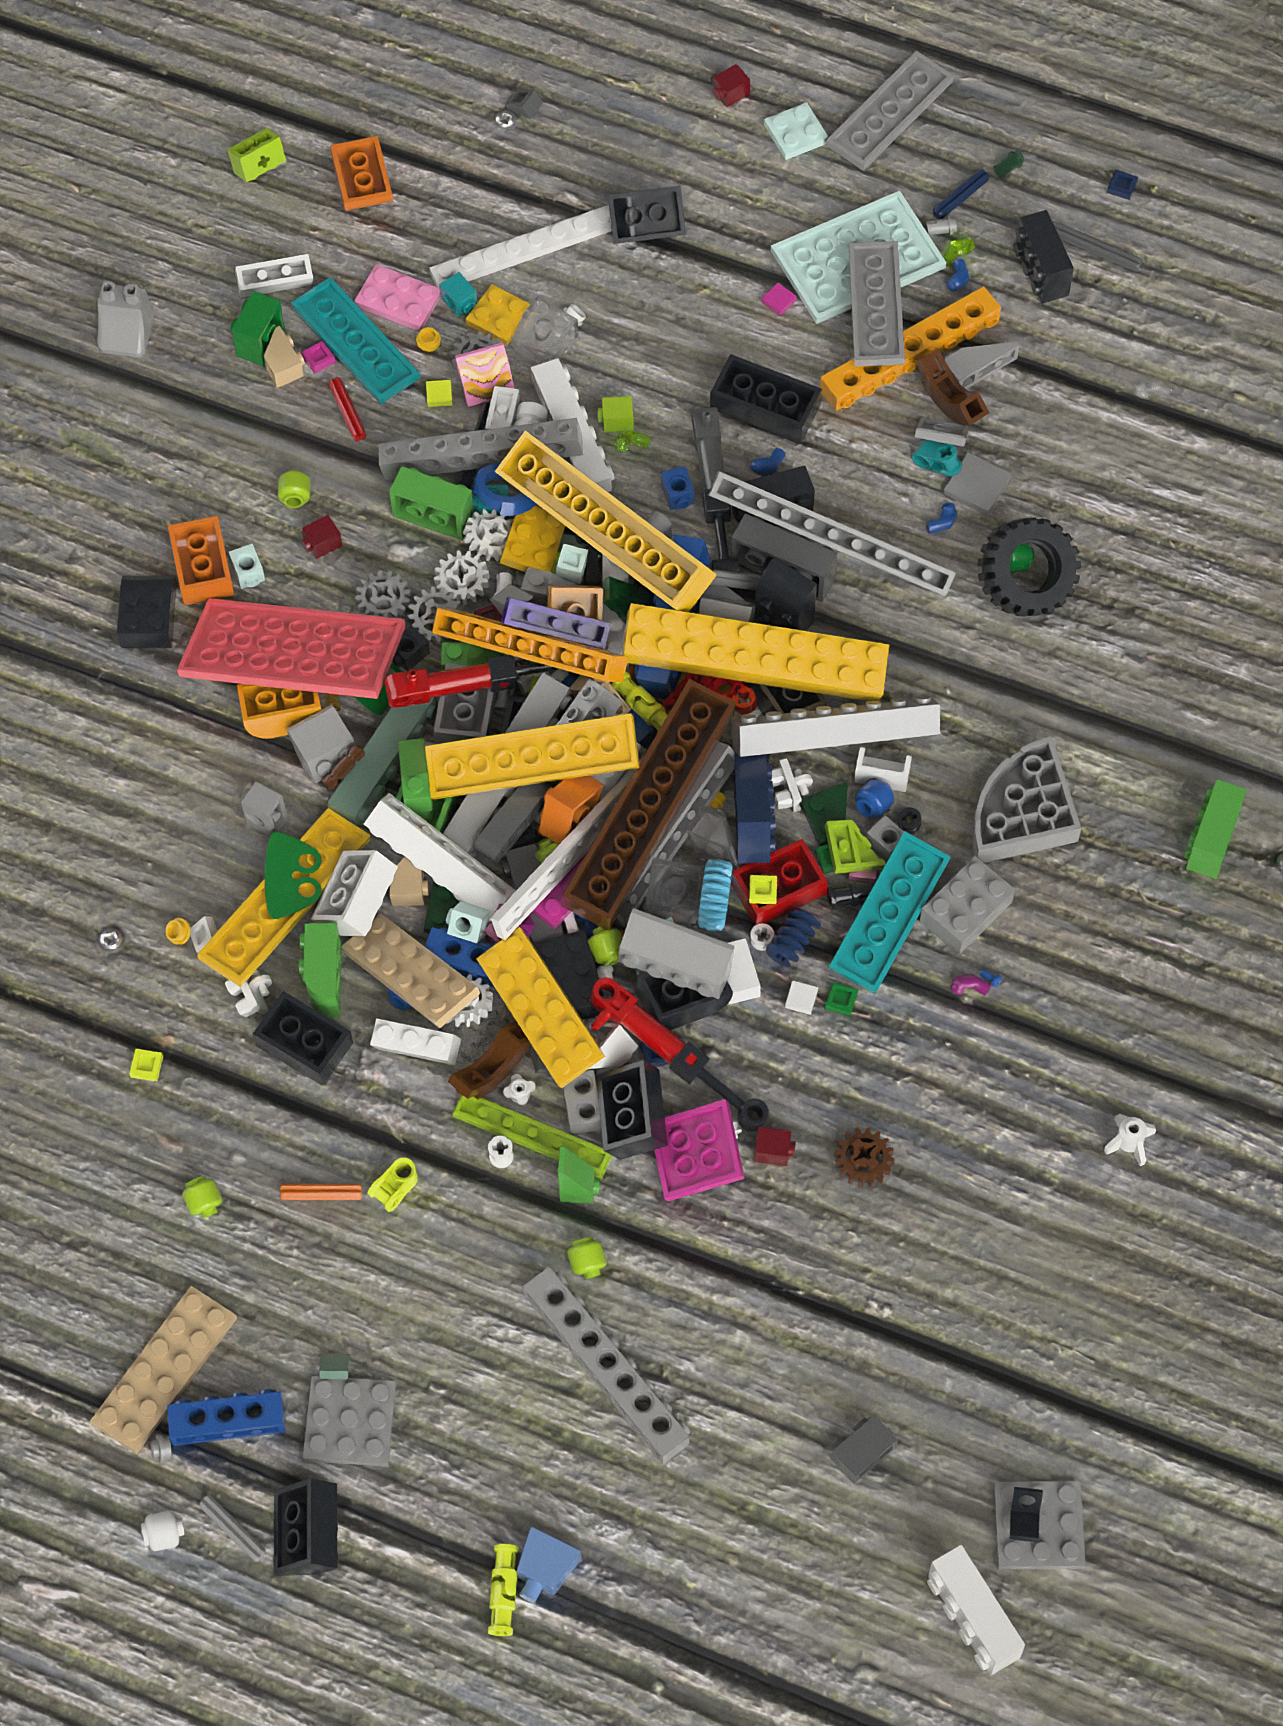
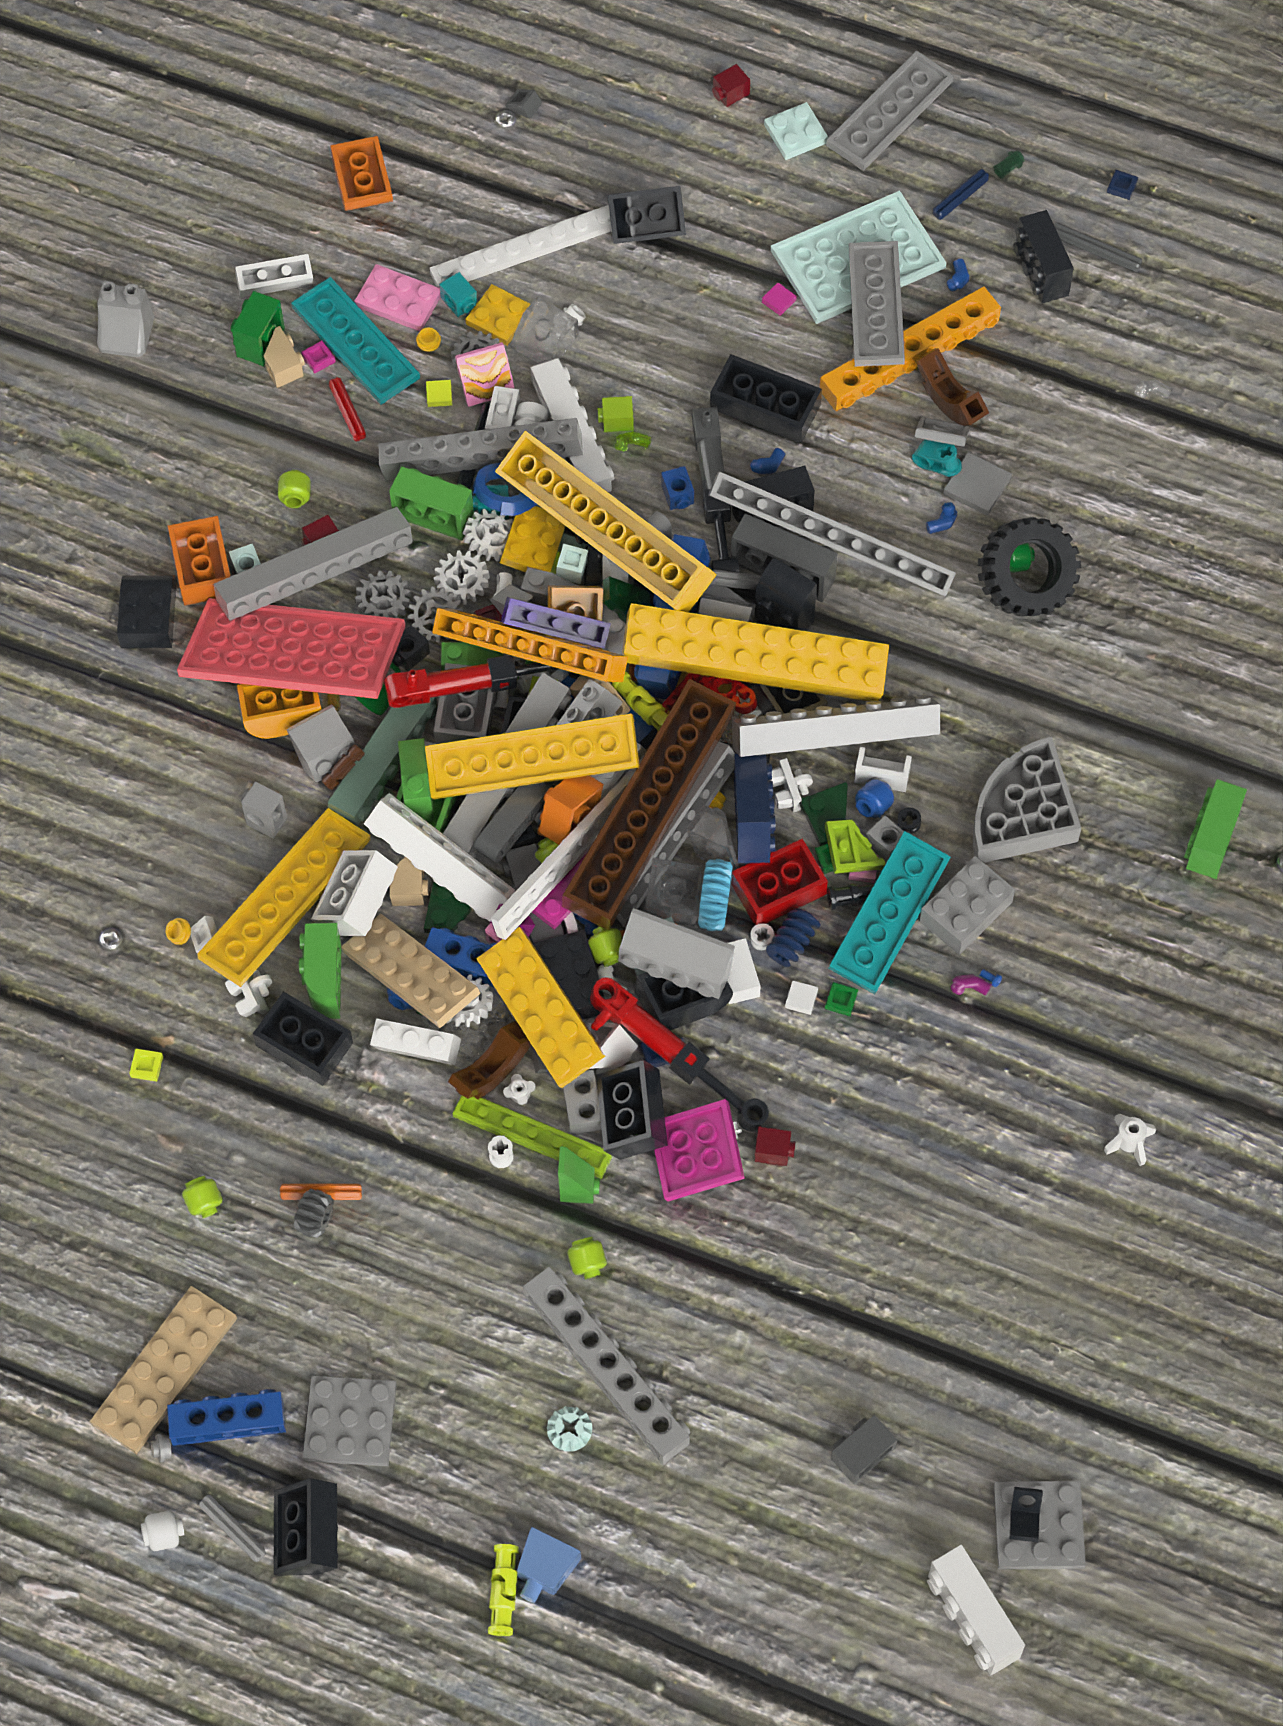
(256, 155): lime brick -> none
(280, 886): green piece -> none
(313, 563): none -> light grey brick
(313, 1213): none -> dark grey gear
(334, 1366): sand green tile -> none
(390, 1188): neon yellow piece -> none
(477, 917): light aqua brick -> none
(569, 1441): none -> light aqua gear
(763, 889): neon yellow tile -> none
(863, 1169): reddish brown gear -> none
(941, 226): light grey pin -> none
(958, 248): clear neon green arm -> none
(977, 362): light grey slope -> none

